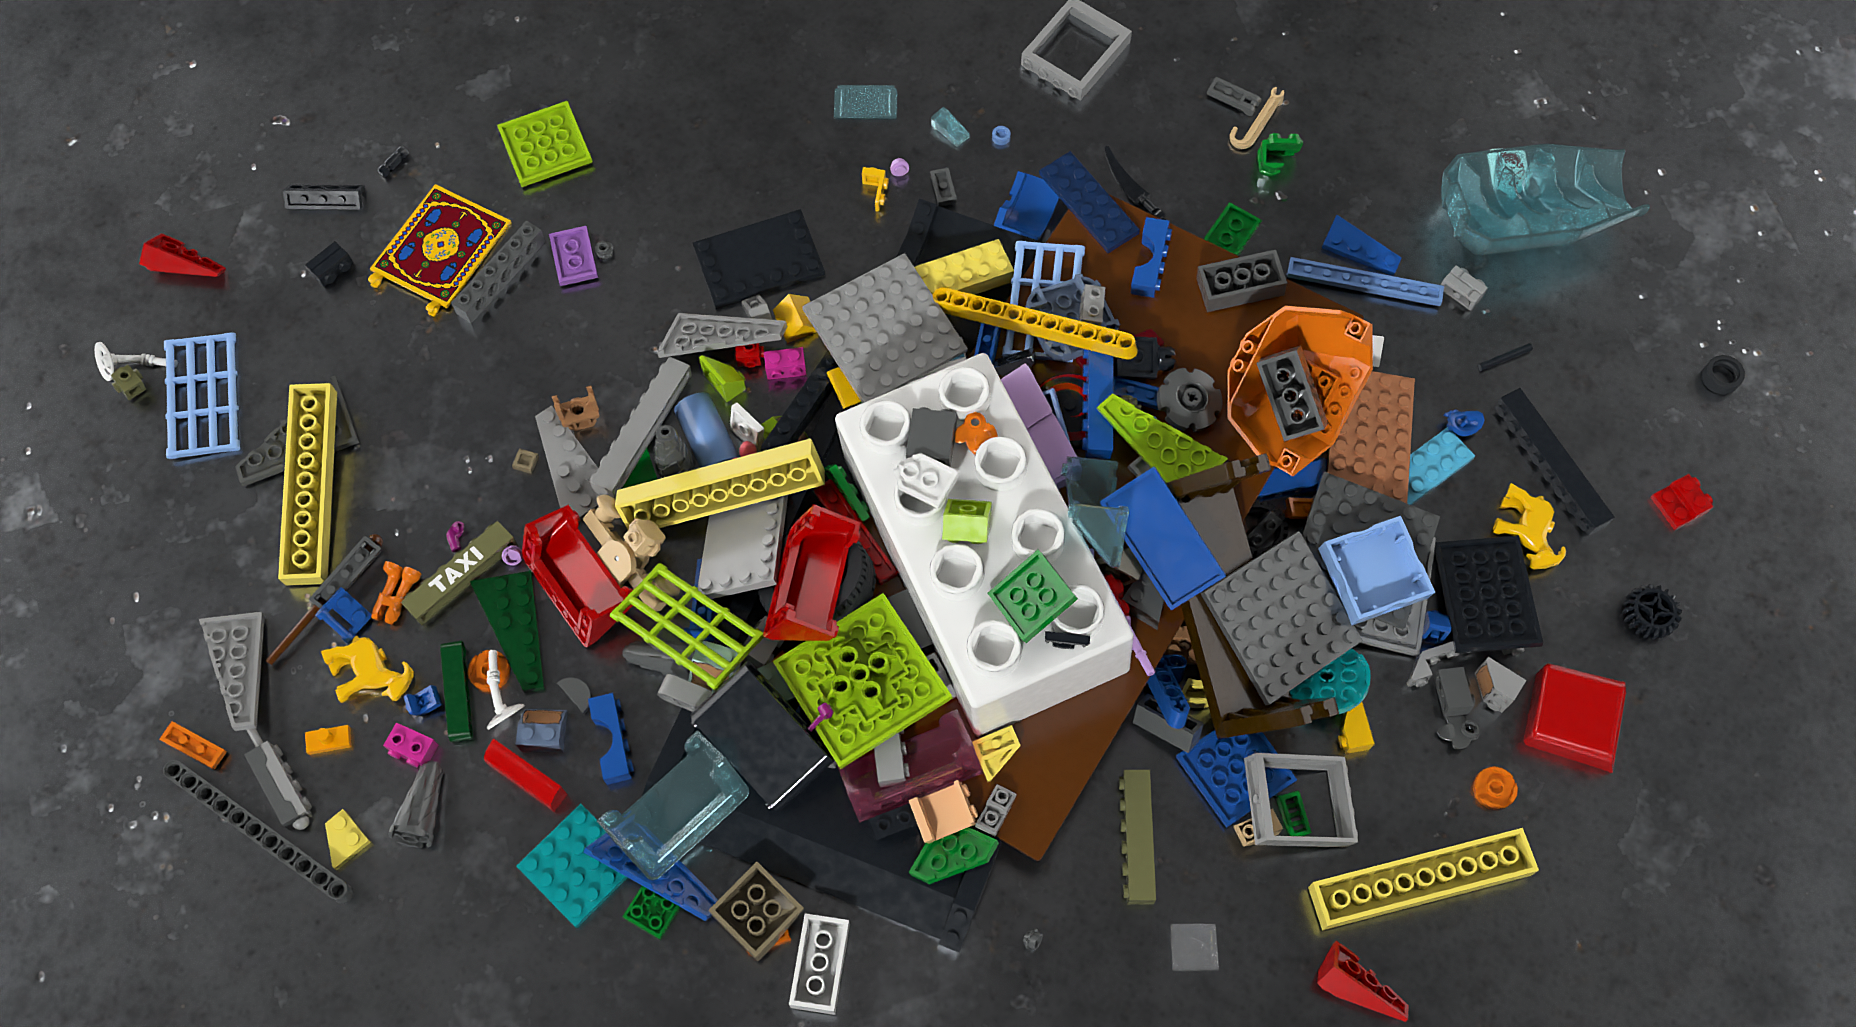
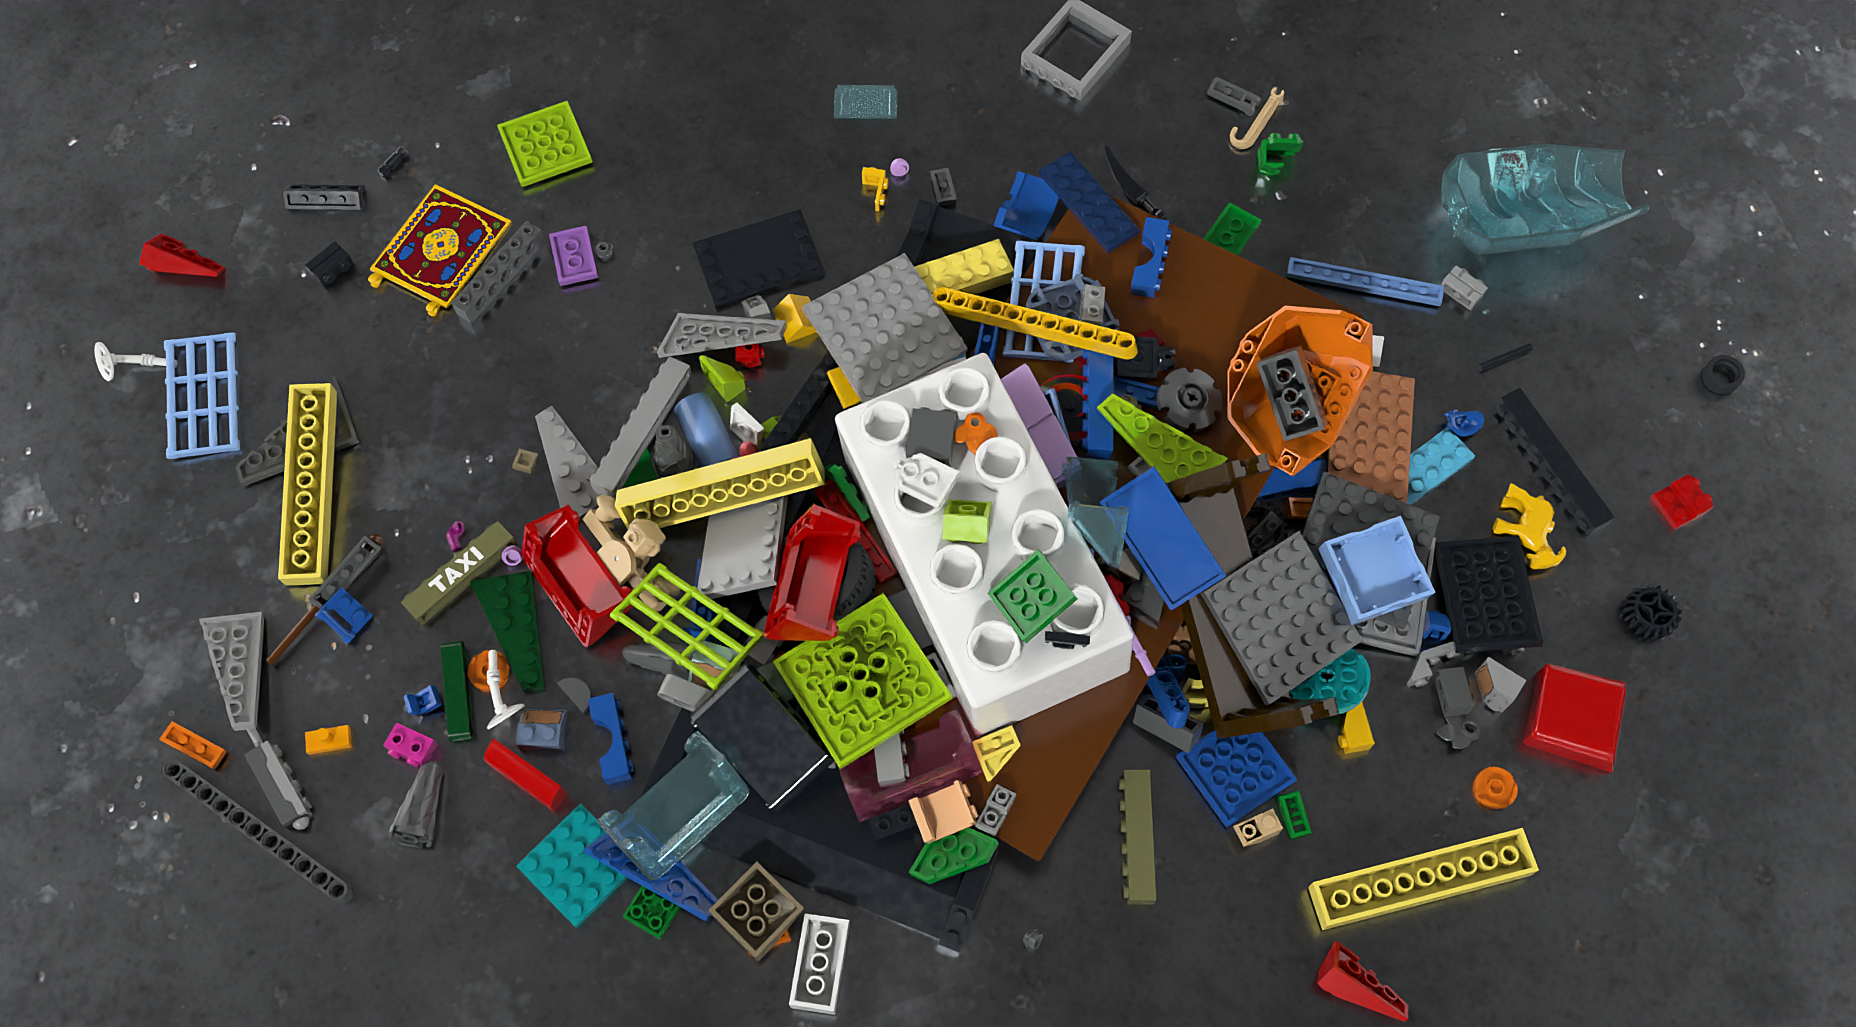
(128, 381): olive brick -> none
(344, 839): light yellow wing -> none
(369, 668): yellow animal -> none
(385, 599): orange piece -> none
(568, 410): medium nougat piece -> none
(785, 363): dark pink brick -> none
(825, 713): magenta hand -> none
(949, 126): clear light blue slope -> none
(1001, 135): medium blue tile -> none
(1009, 363): black plate -> none
(1194, 947): clear tile -> none
(1241, 280): dark grey brick -> none
(1340, 796): light grey window -> none
(1357, 246): blue wing -> none

